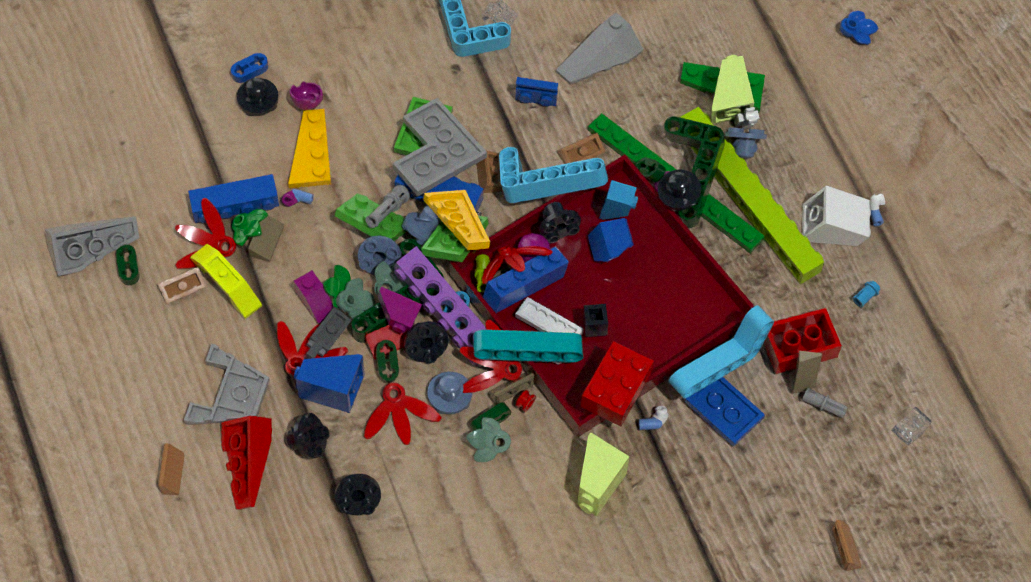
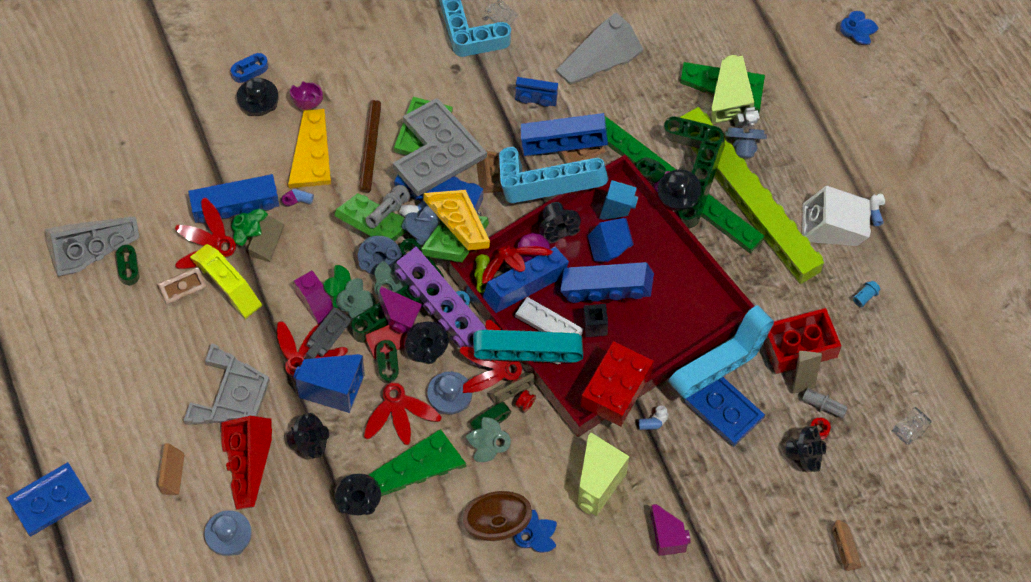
(49, 499): none -> blue plate
(228, 533): none -> sand blue plate
(370, 146): none -> reddish brown axle
(405, 209): none -> white arm
(424, 460): none -> green wing
(497, 516): none -> reddish brown dish
(540, 534): none -> blue plate
(564, 134): none -> blue brick
(607, 282): none -> blue brick
(668, 532): none -> magenta slope
(807, 449): none -> black plate
(824, 425): none -> red bush

